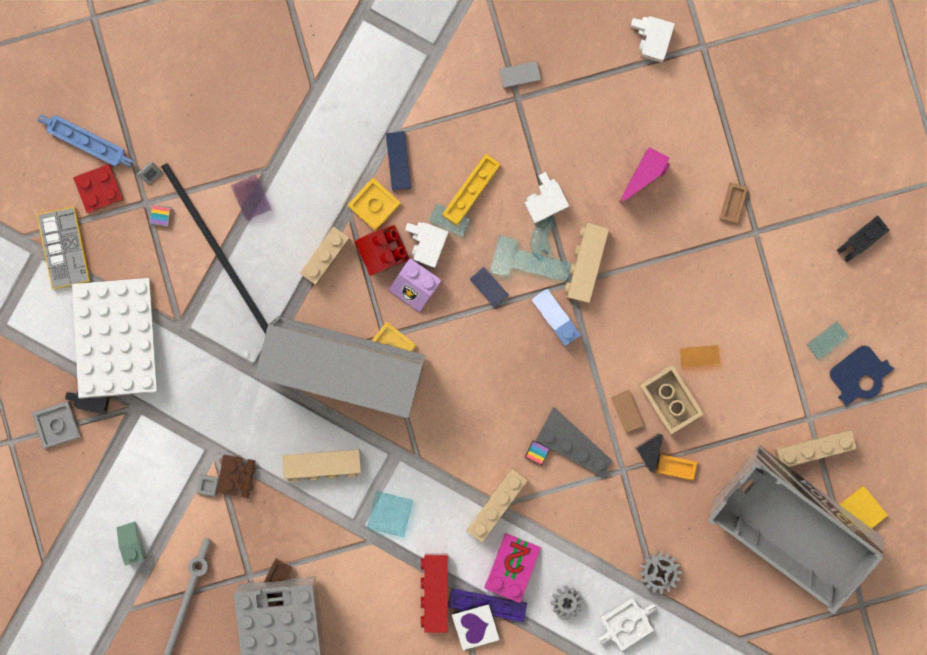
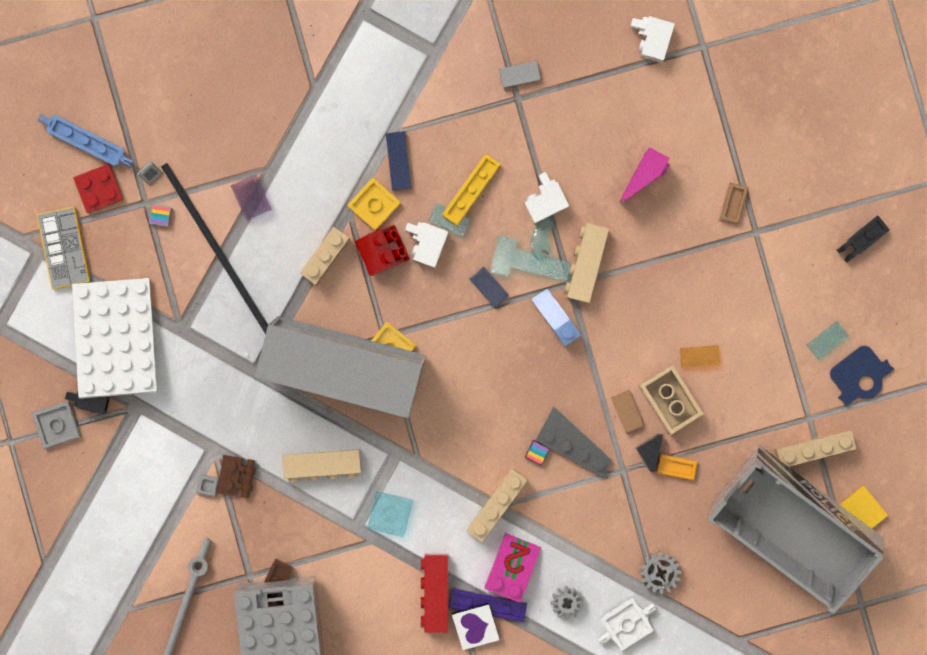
(130, 543): sand green slope -> none
(415, 285): lavender slope -> none

